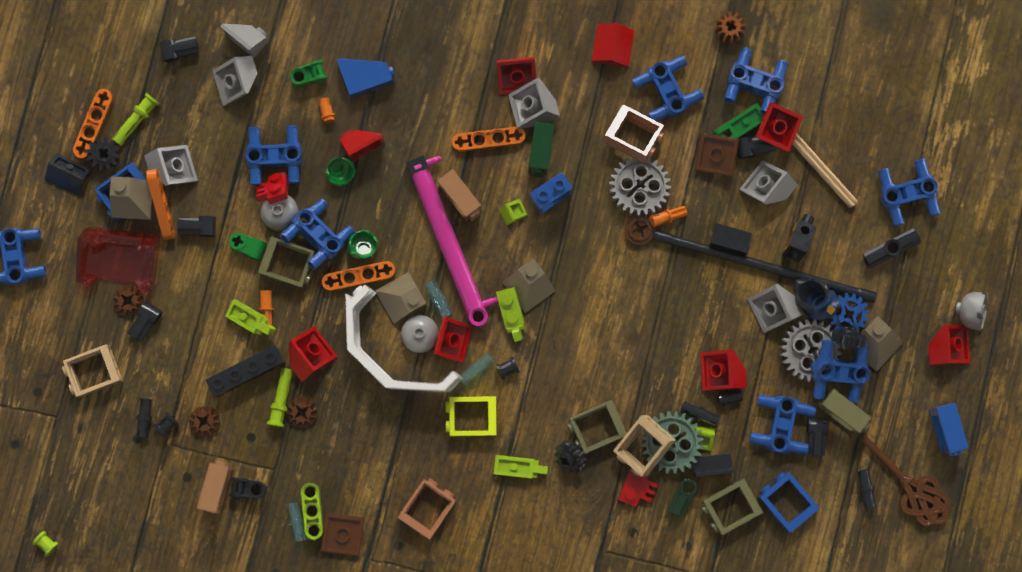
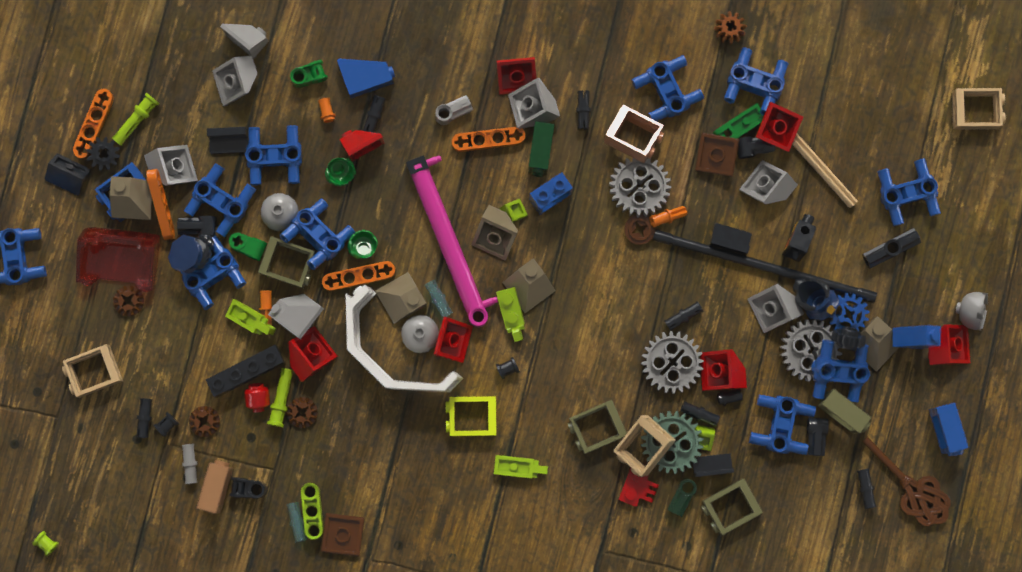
(147, 316): black piece -> none
(173, 50): black piece -> none
(189, 464): none -> light grey pin
(190, 253): none -> dark blue piece
(213, 273): none -> blue piece
(219, 200): none -> blue piece
(227, 140): none -> black panel
(257, 397): none -> red head
(274, 190): red hinge -> none
(296, 313): none -> light grey slope
(374, 114): none -> black pin
(417, 525): nougat window -> none
(455, 109): none -> light grey piece
(460, 196): medium nougat window -> none
(476, 368): clear light blue pin -> none
(495, 233): none -> dark tan slope
(570, 457): black gear -> none
(583, 110): none -> black pin
(613, 44): red slope -> none
(659, 350): none -> light grey gear
(684, 316): none -> black pin
(799, 518): blue window -> none
(917, 337): none -> blue slope
(958, 107): none -> tan window

